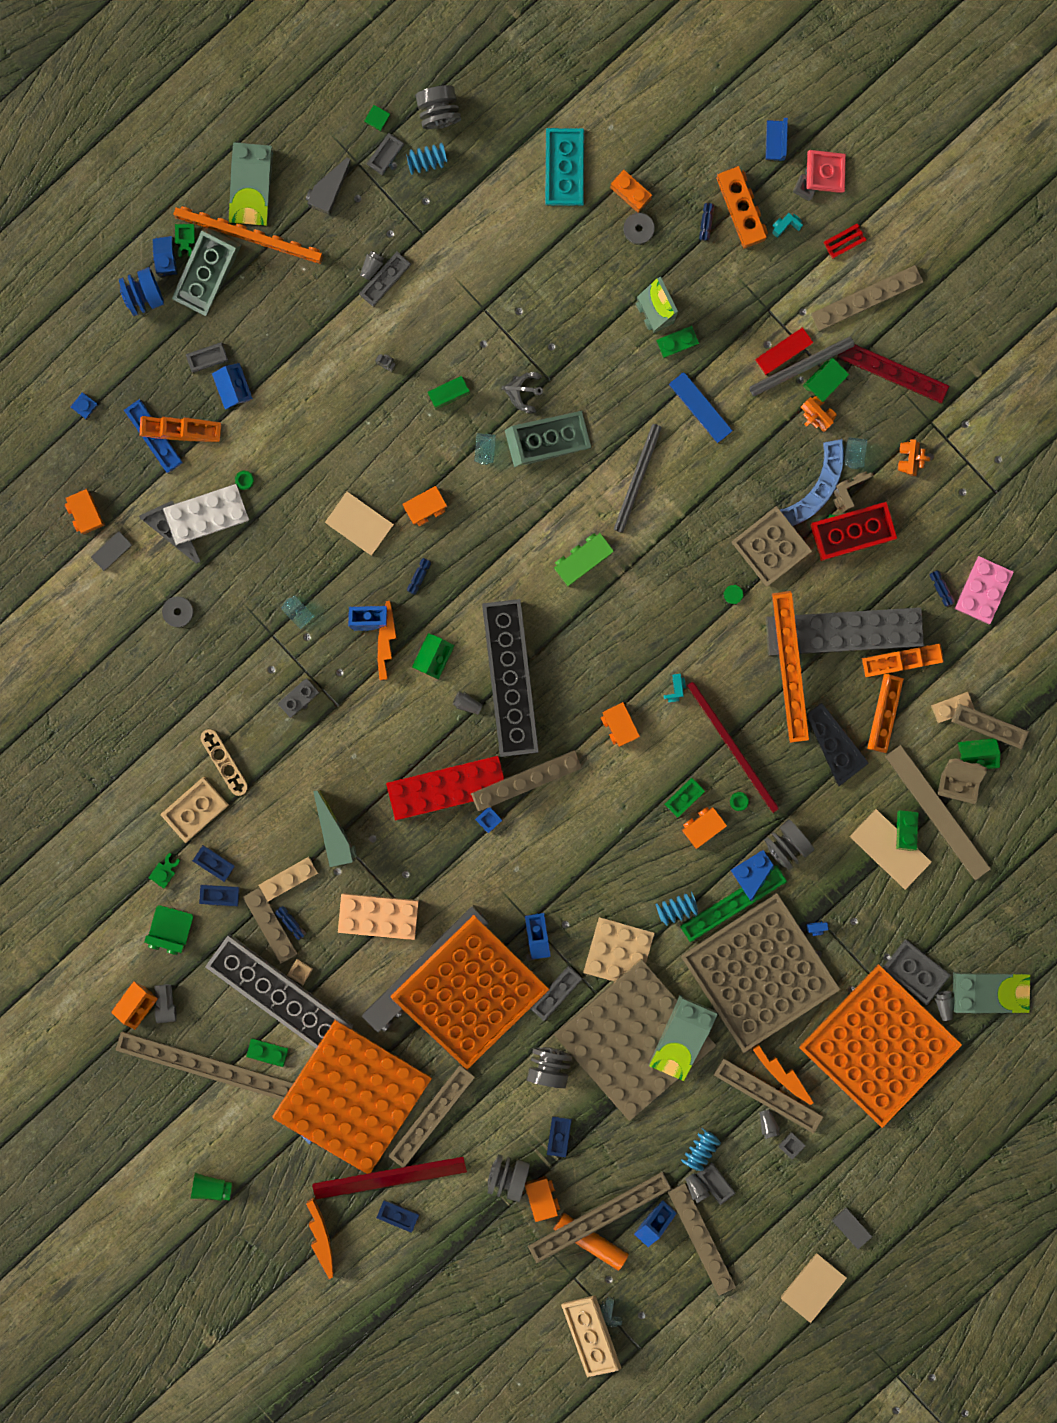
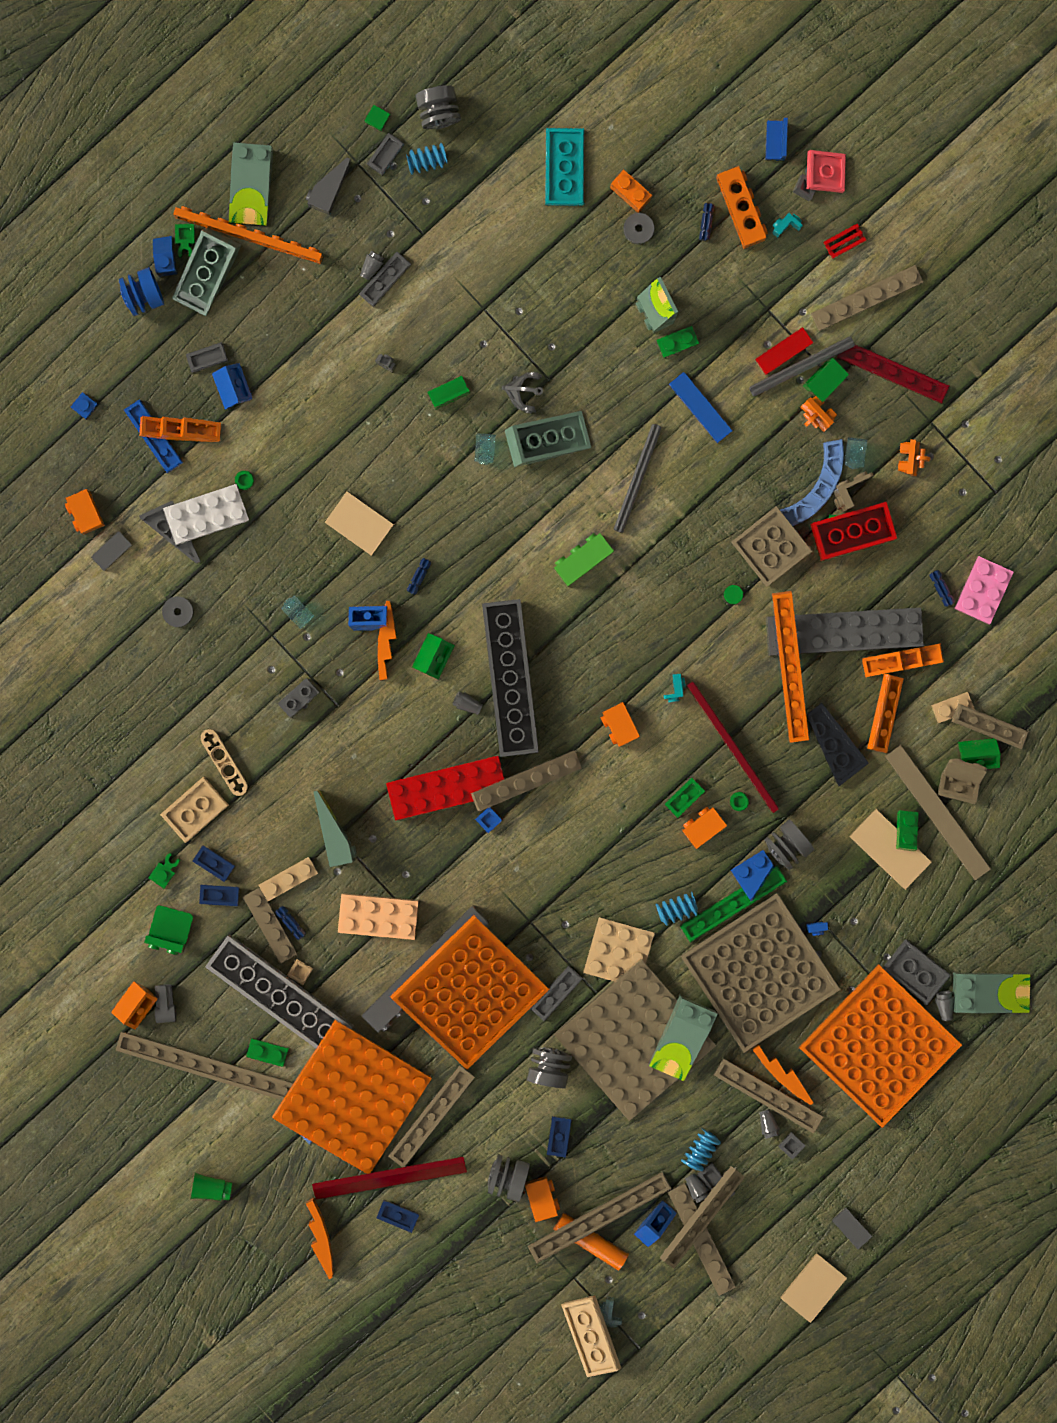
(425, 506): orange brick -> none
(537, 936): blue slope -> none
(702, 1217): none -> dark tan plate

